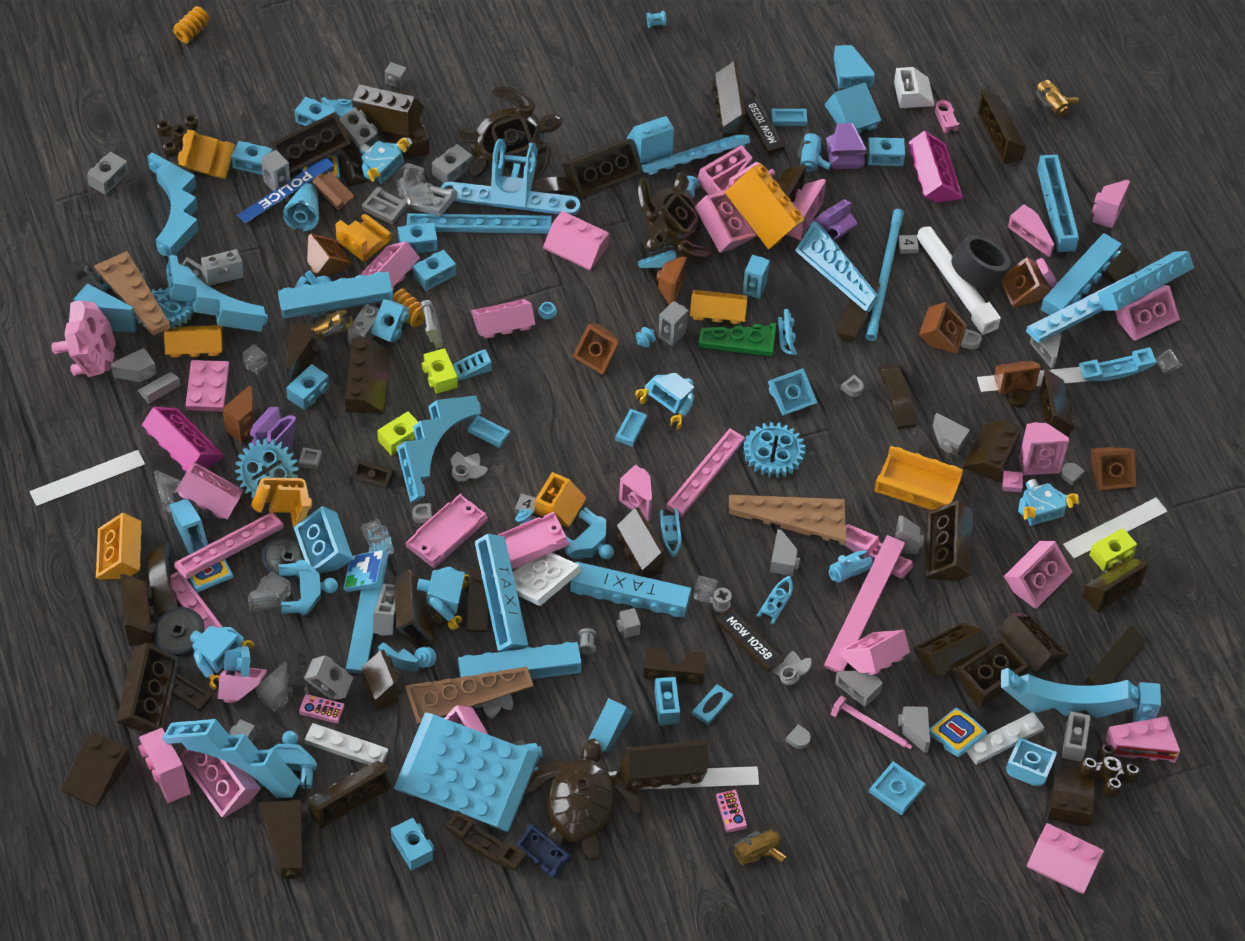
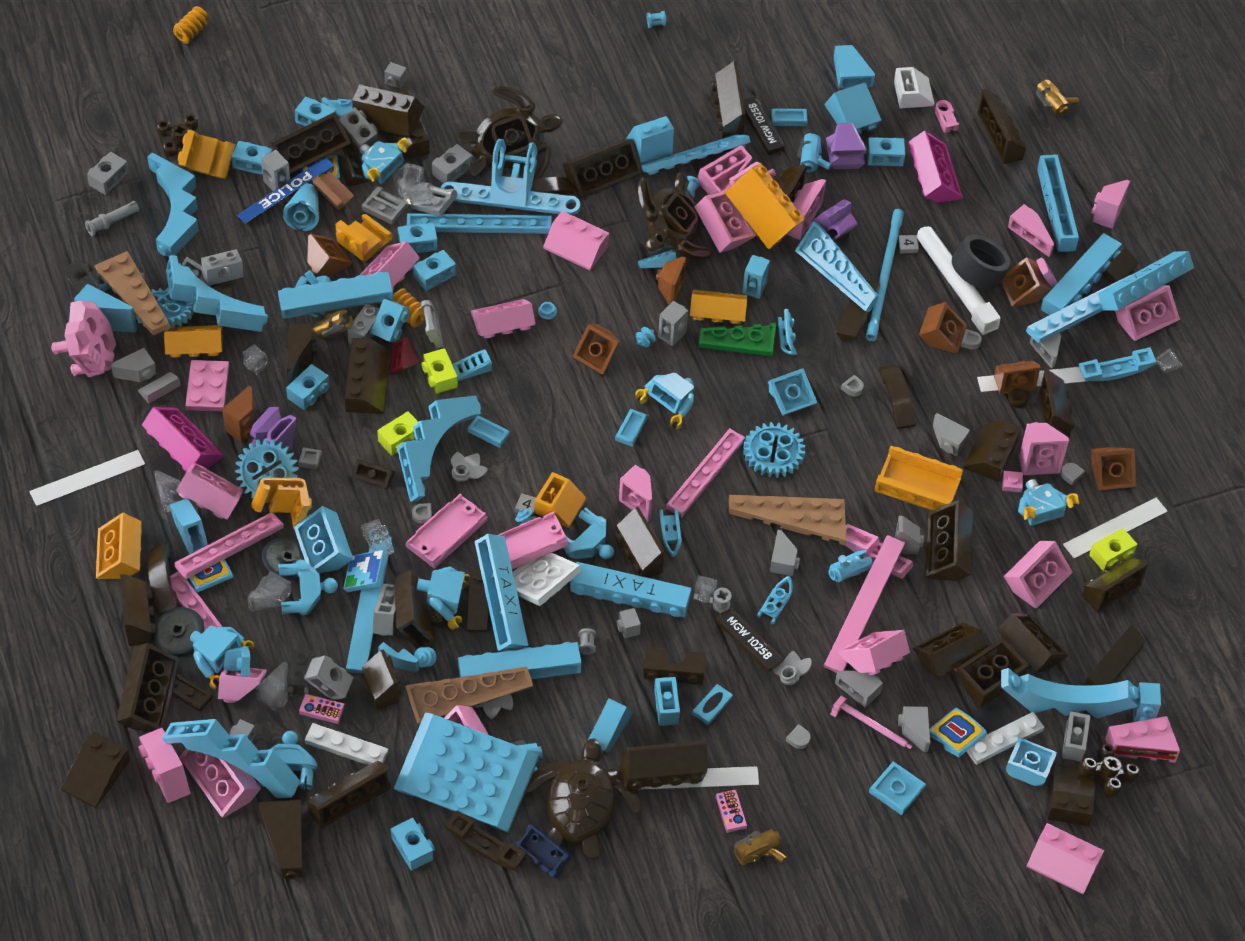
(104, 221): none -> light grey pin
(402, 356): none -> dark red slope

